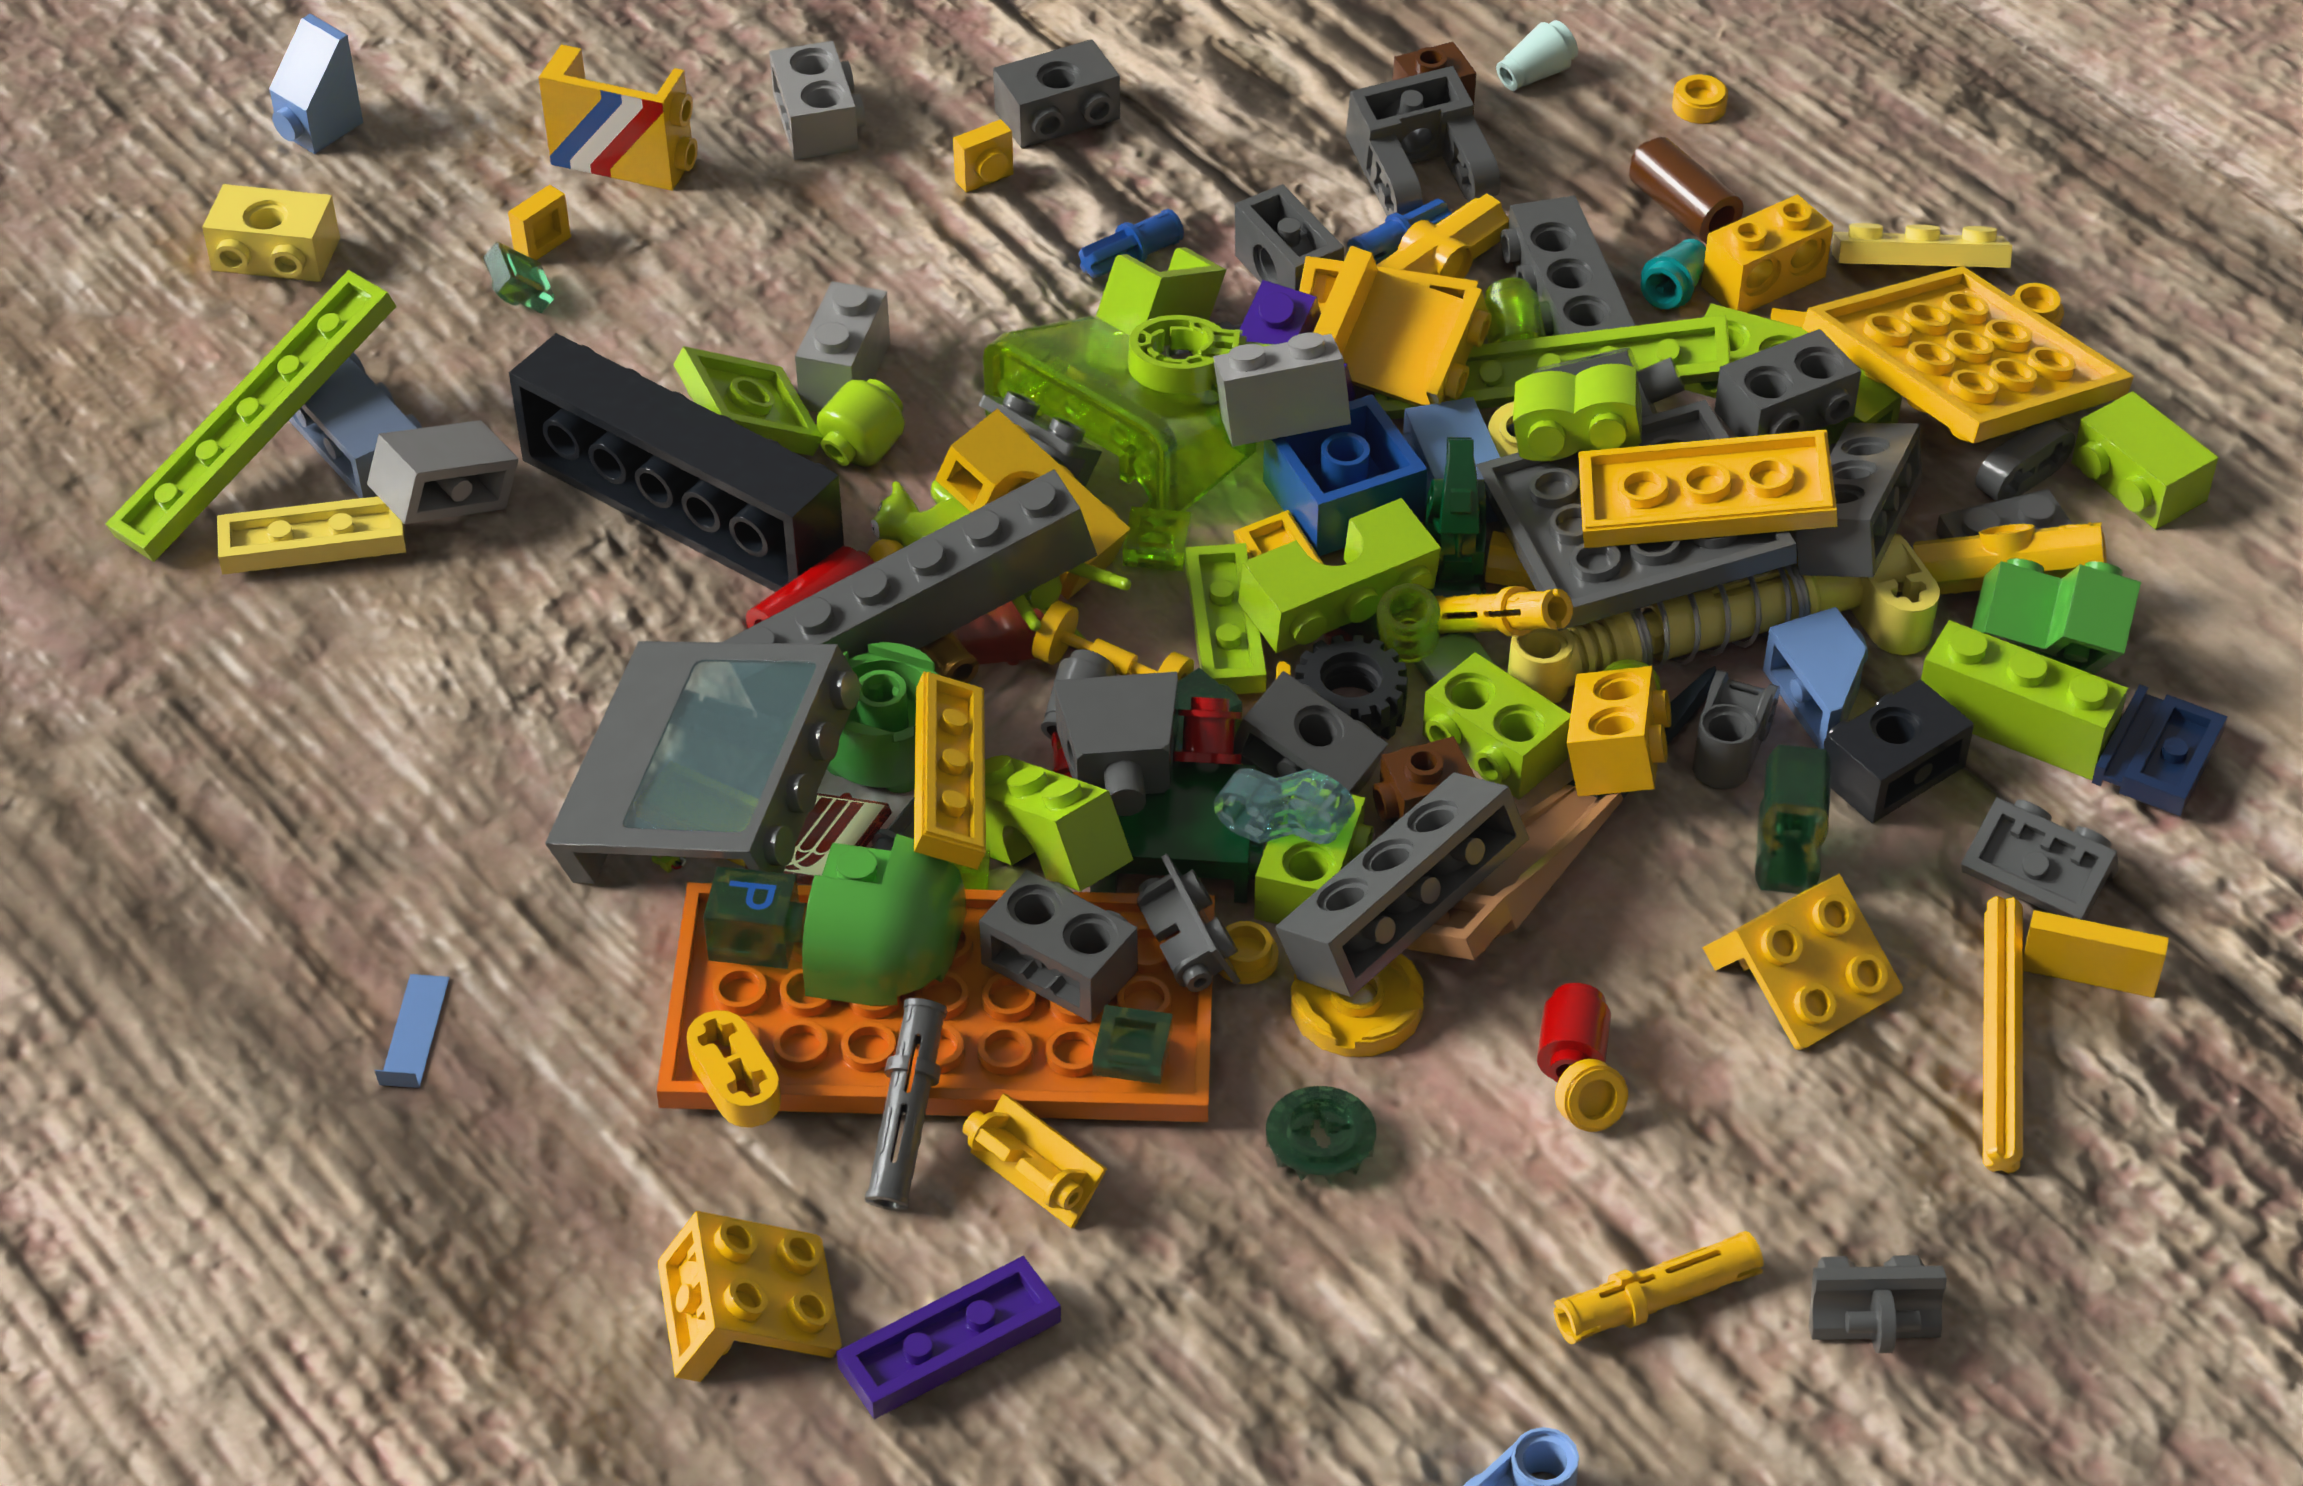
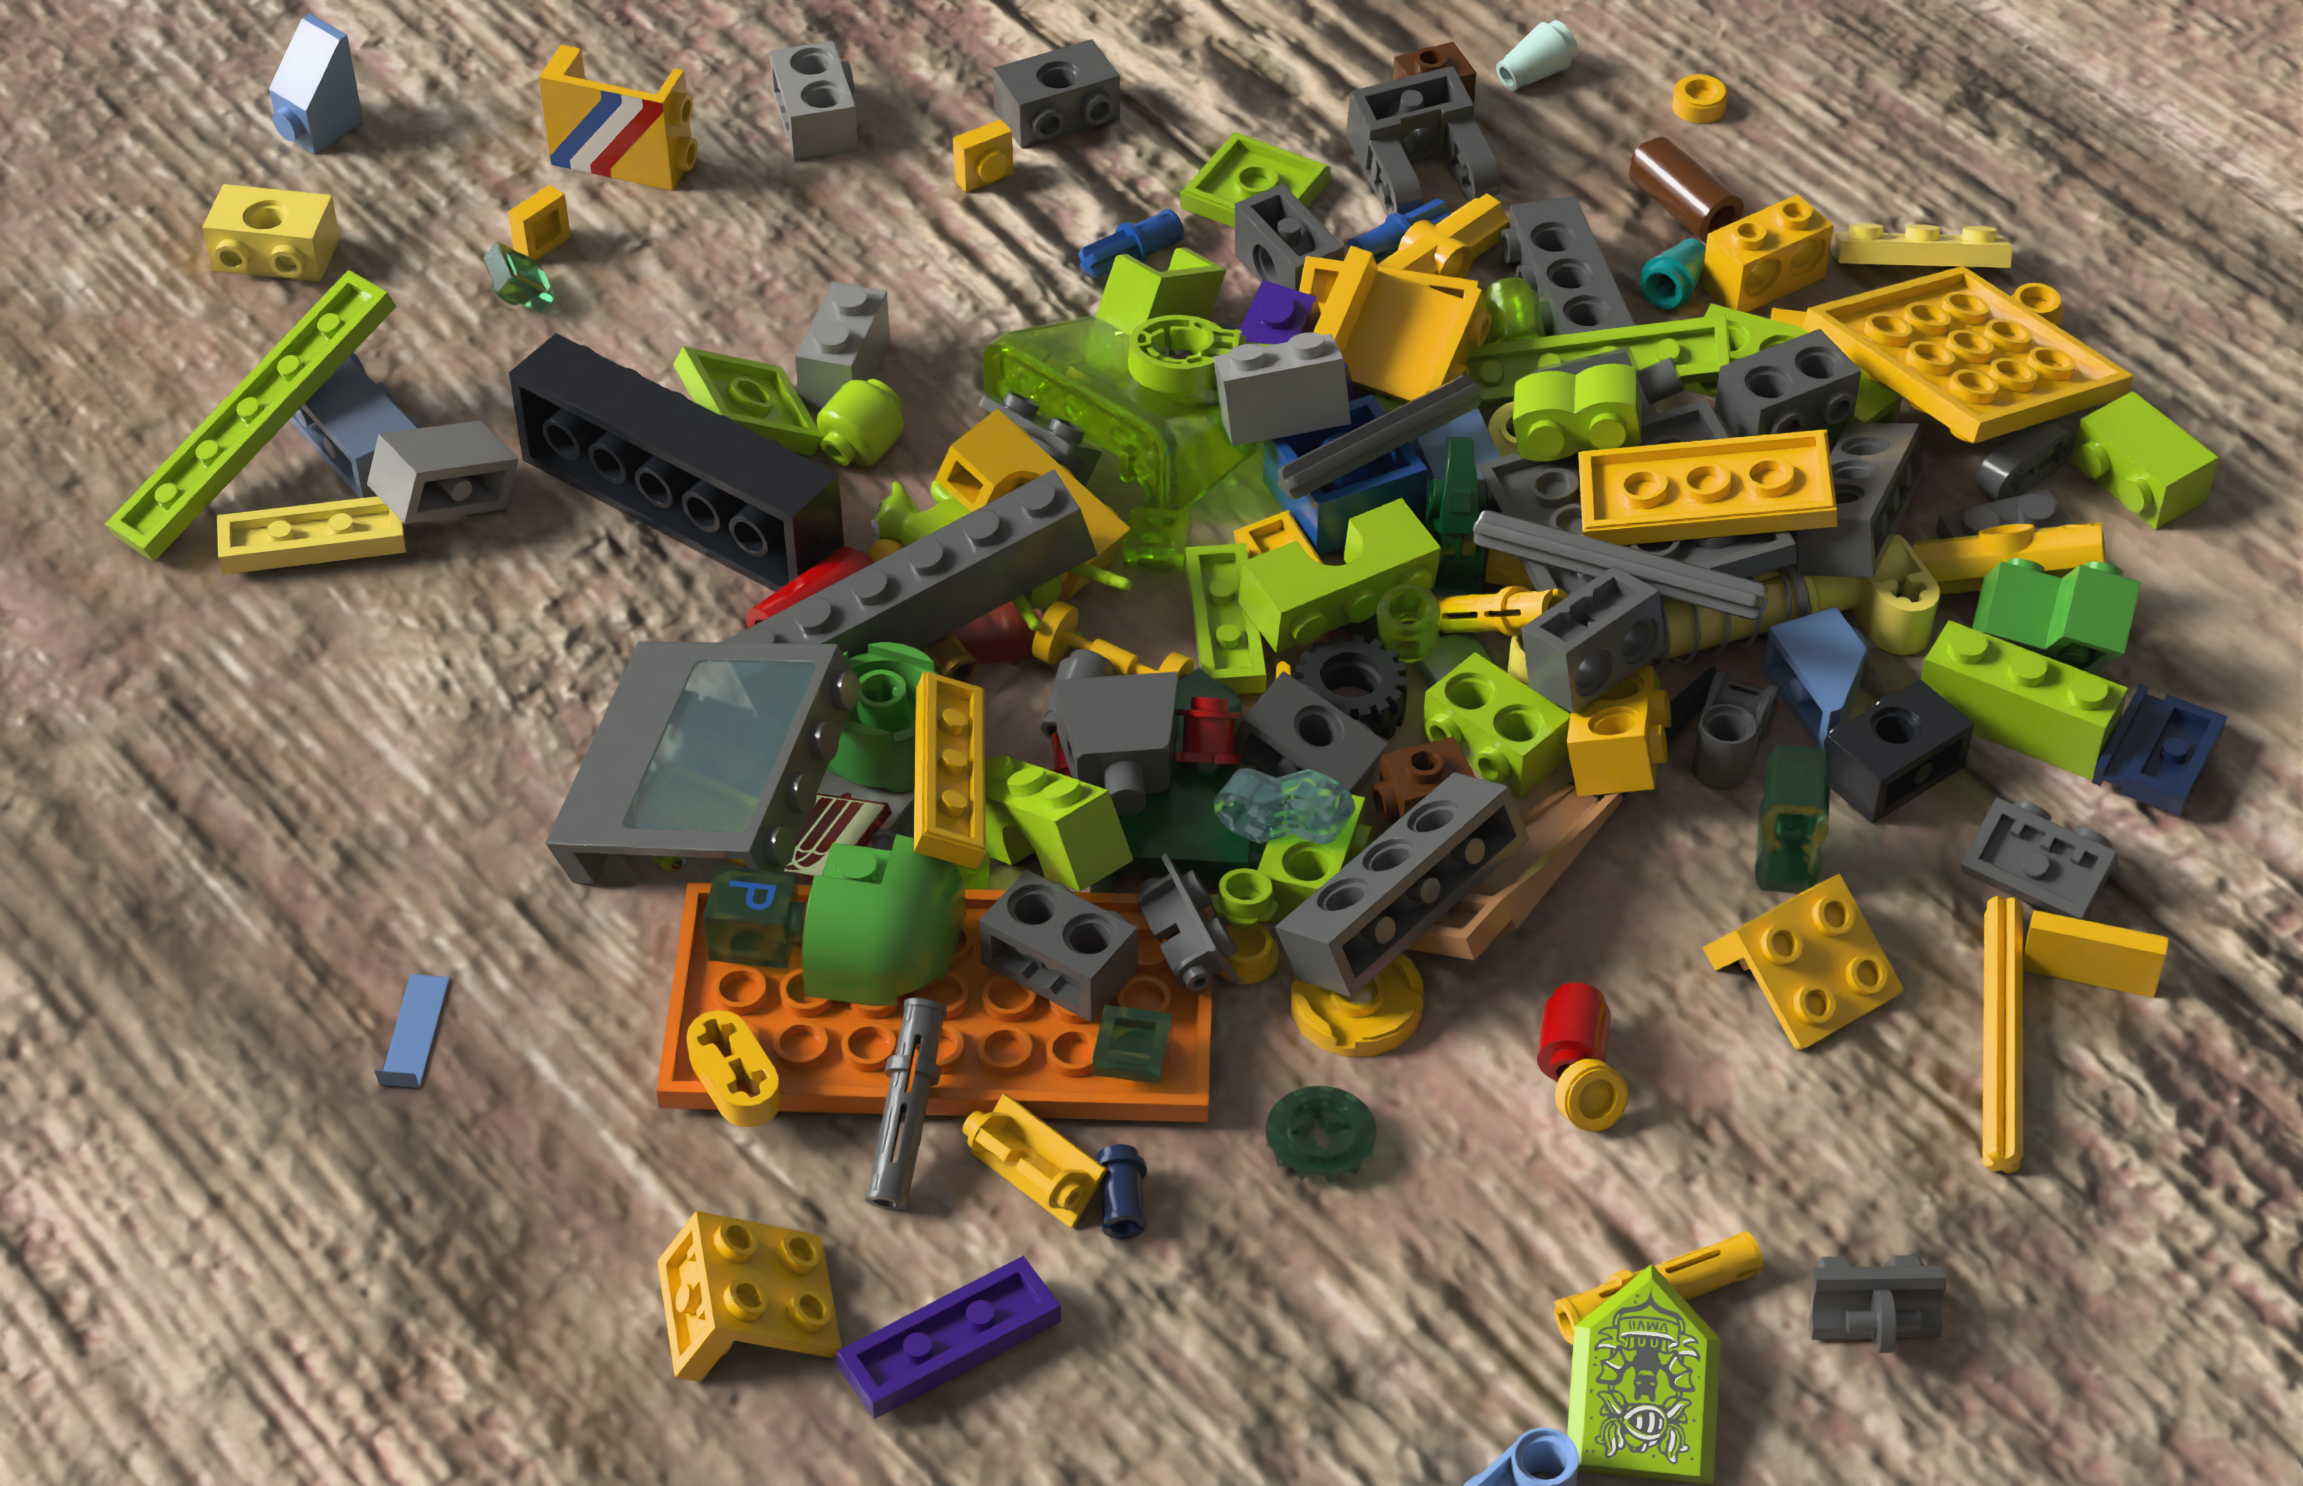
(1122, 1191): none -> dark blue pin
(1245, 898): none -> lime plate
(1246, 169): none -> lime tile
(1379, 437): none -> dark grey axle
(1593, 639): none -> dark grey brick
(1594, 556): none -> dark grey axle
(1645, 1386): none -> lime tile

